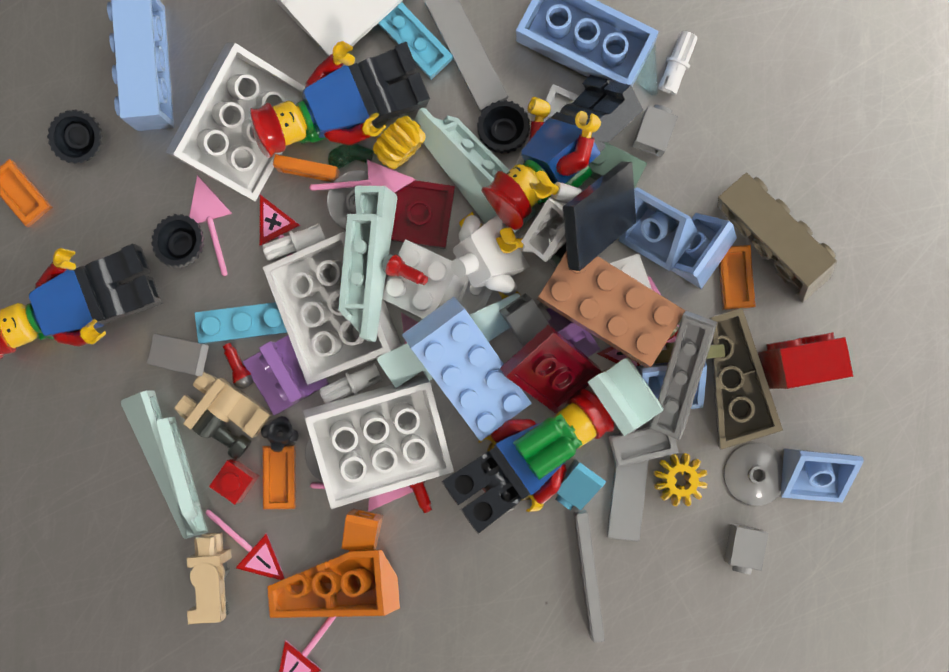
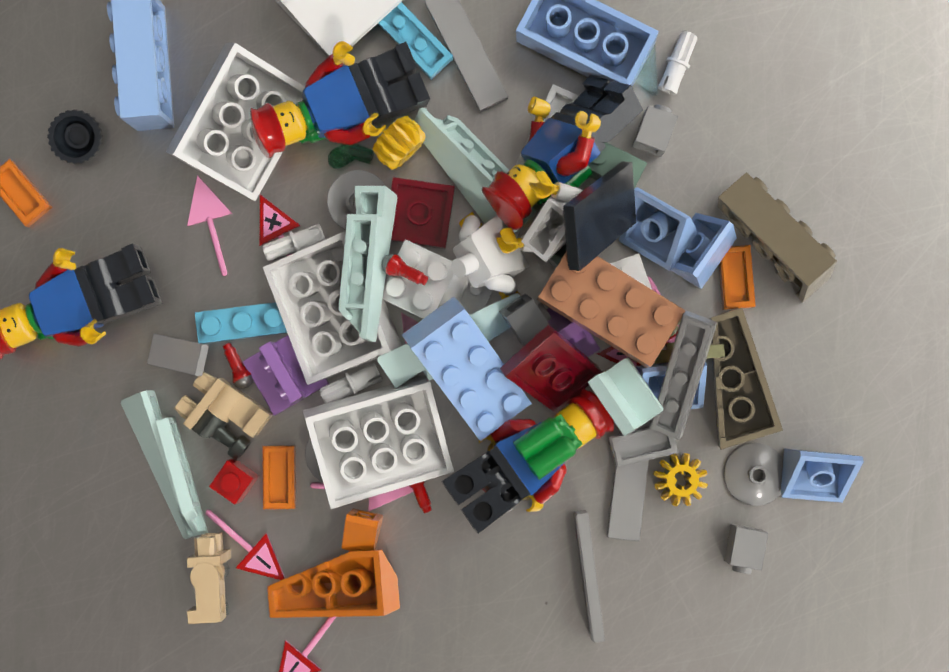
(177, 241): black hat -> none
(282, 425): black plate -> none
(306, 168): orange tile -> none
(377, 175): bright pink piece -> none
(503, 126): black hat -> none
(578, 486): medium azure slope -> none
(806, 361): red brick -> none

